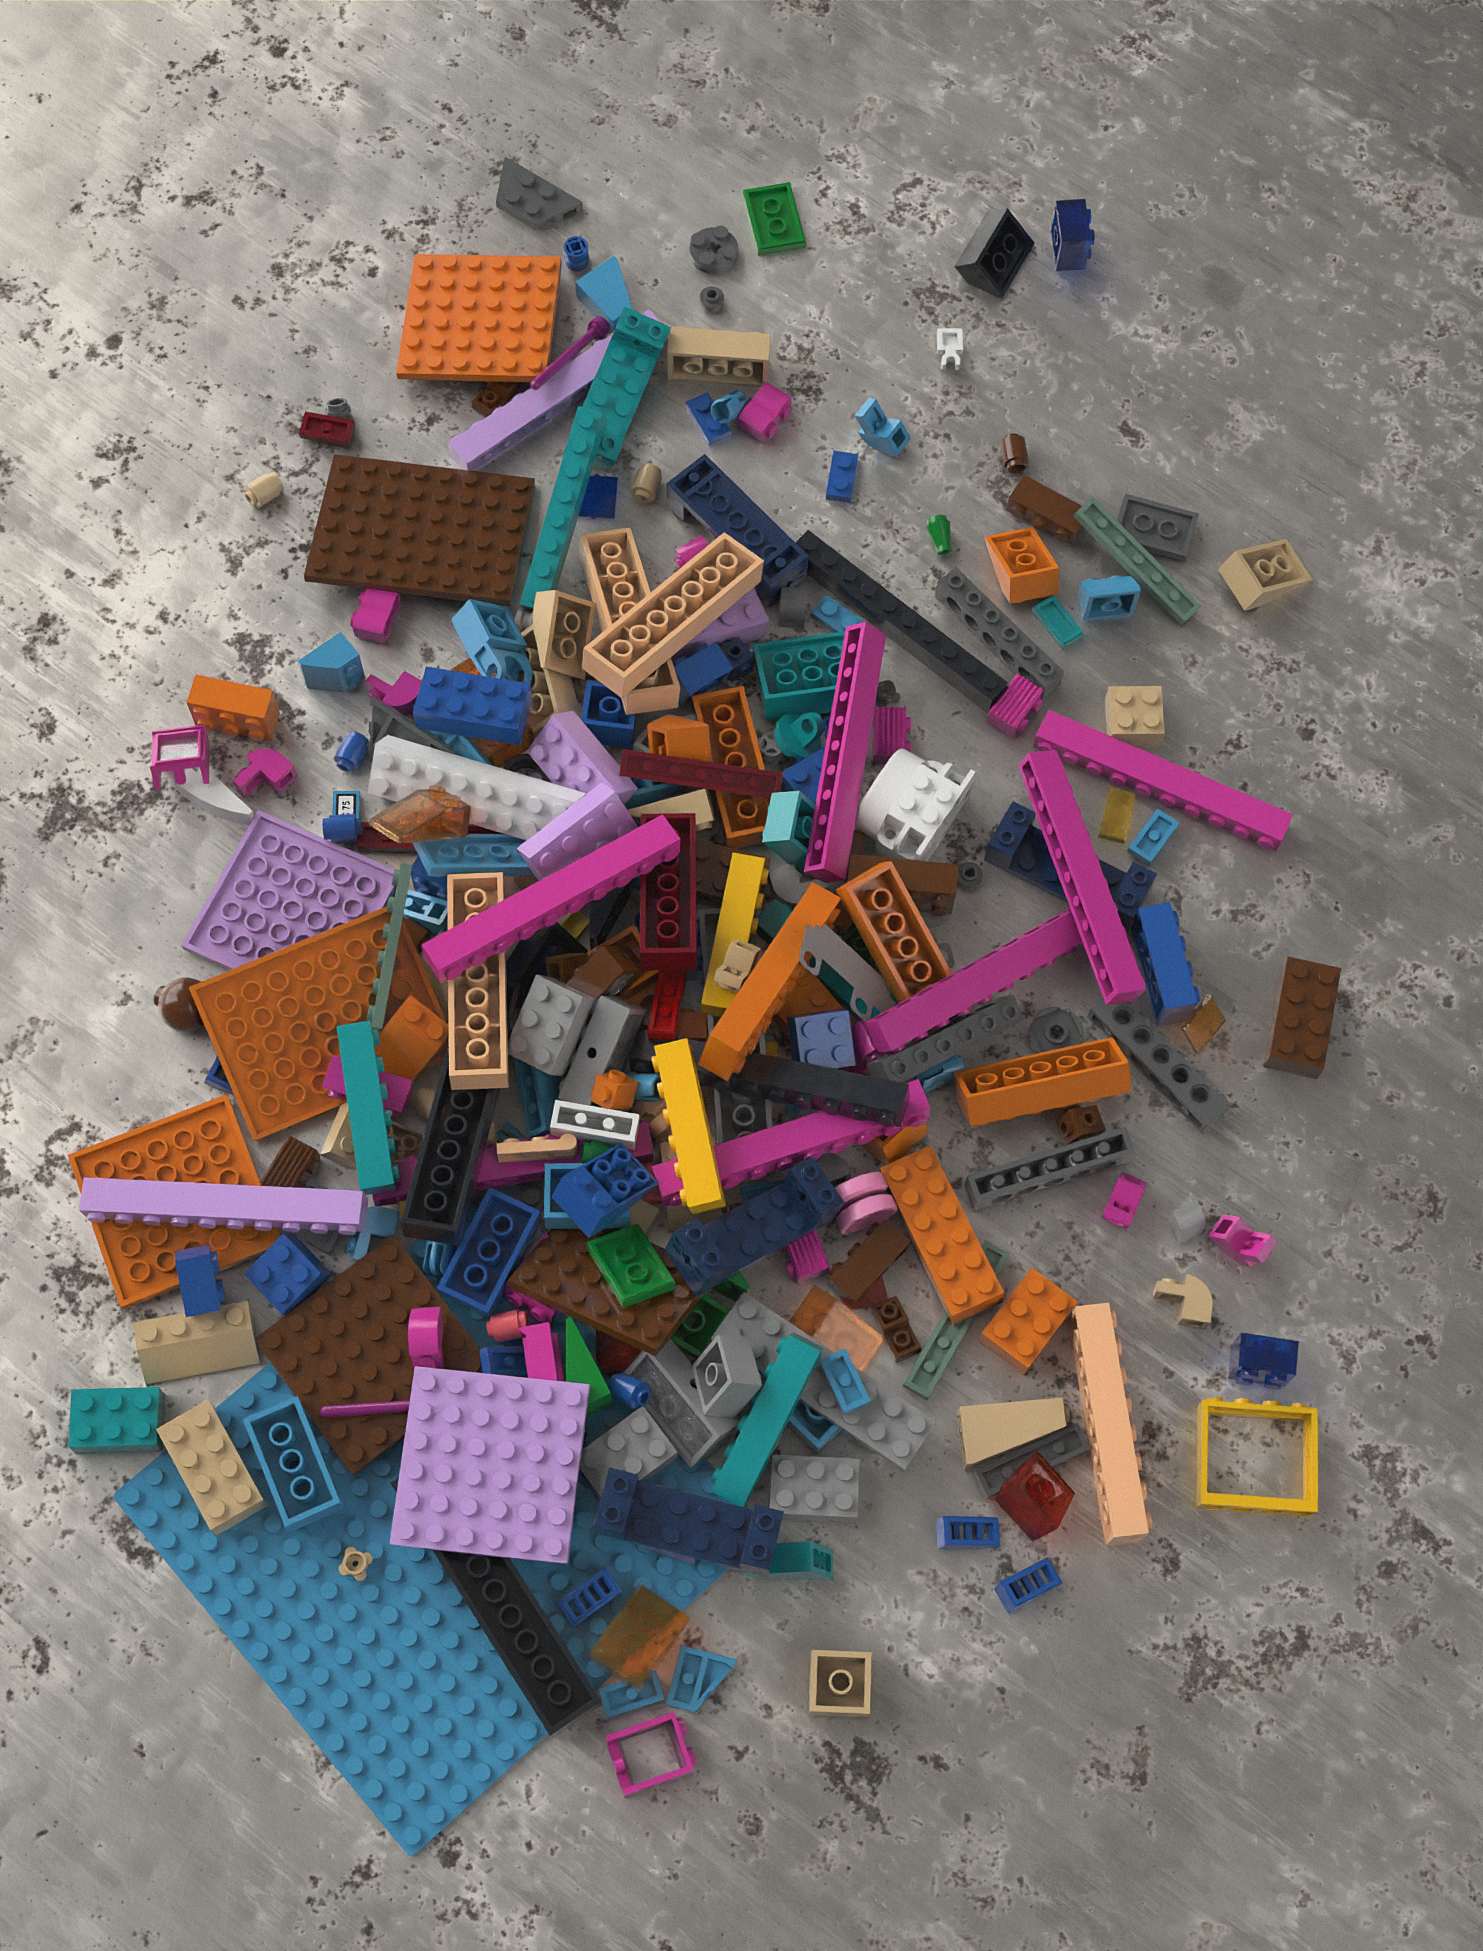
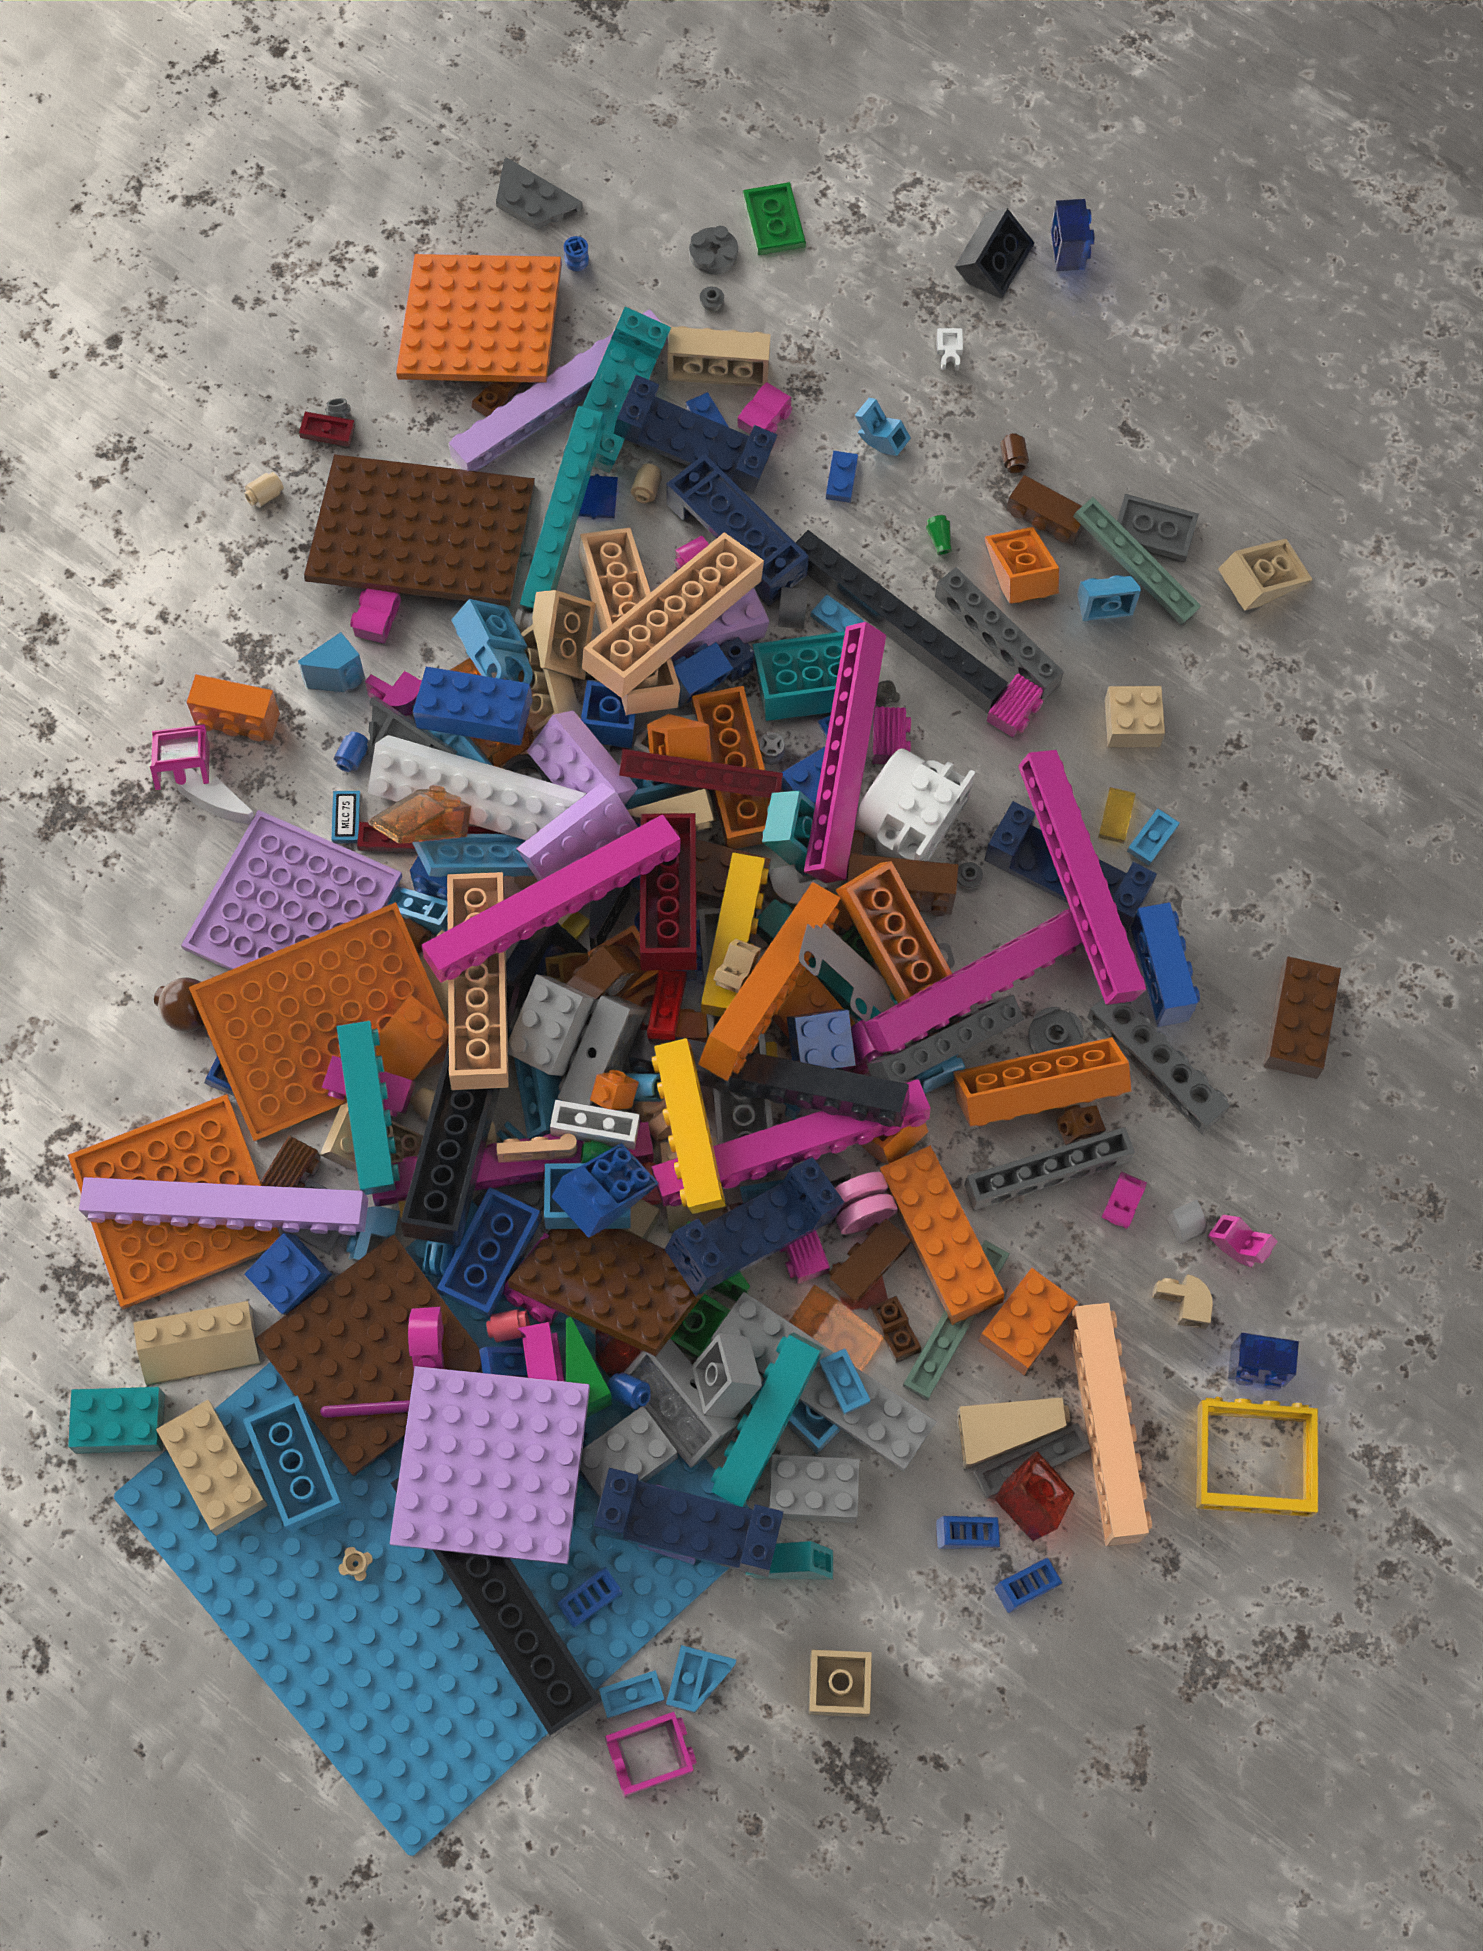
(198, 1280): blue brick -> none
(265, 766): dark pink brick -> none
(342, 827): blue brick -> none
(391, 935): sand green plate -> none
(596, 330): magenta piece -> none
(604, 292): dark azure slope -> none
(630, 1265): green tile -> none
(639, 1638): clear orange slope -> none
(688, 436): none -> dark blue plate
(729, 406): dark azure arm -> none
(798, 736): teal tile -> none
(1057, 622): teal tile -> none
(1163, 781): dark pink brick -> none
(1203, 1024): clear orange piece -> none

